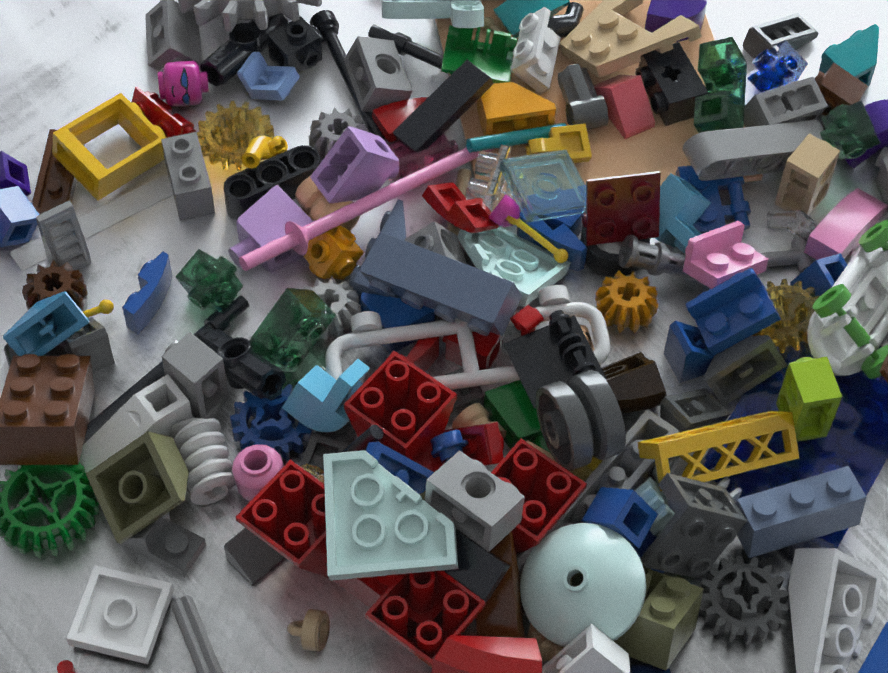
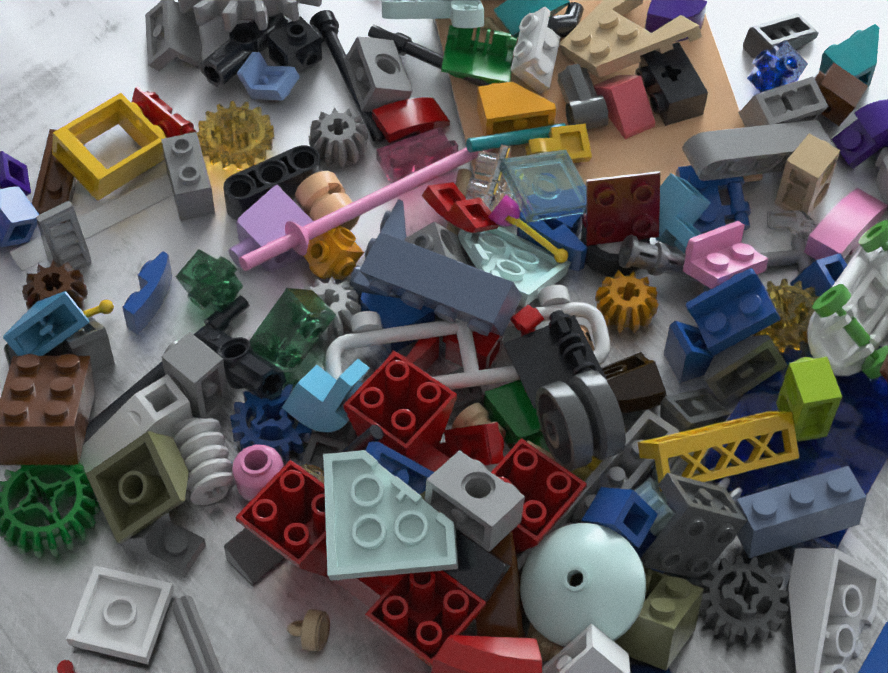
(182, 83): dark pink head -> none
(262, 149): yellow arm -> none
(355, 166): lavender torso -> none
(443, 107): black tile -> none
(447, 445): blue plate -> none
(724, 77): clear green arch -> none
(850, 130): clear green brick -> none

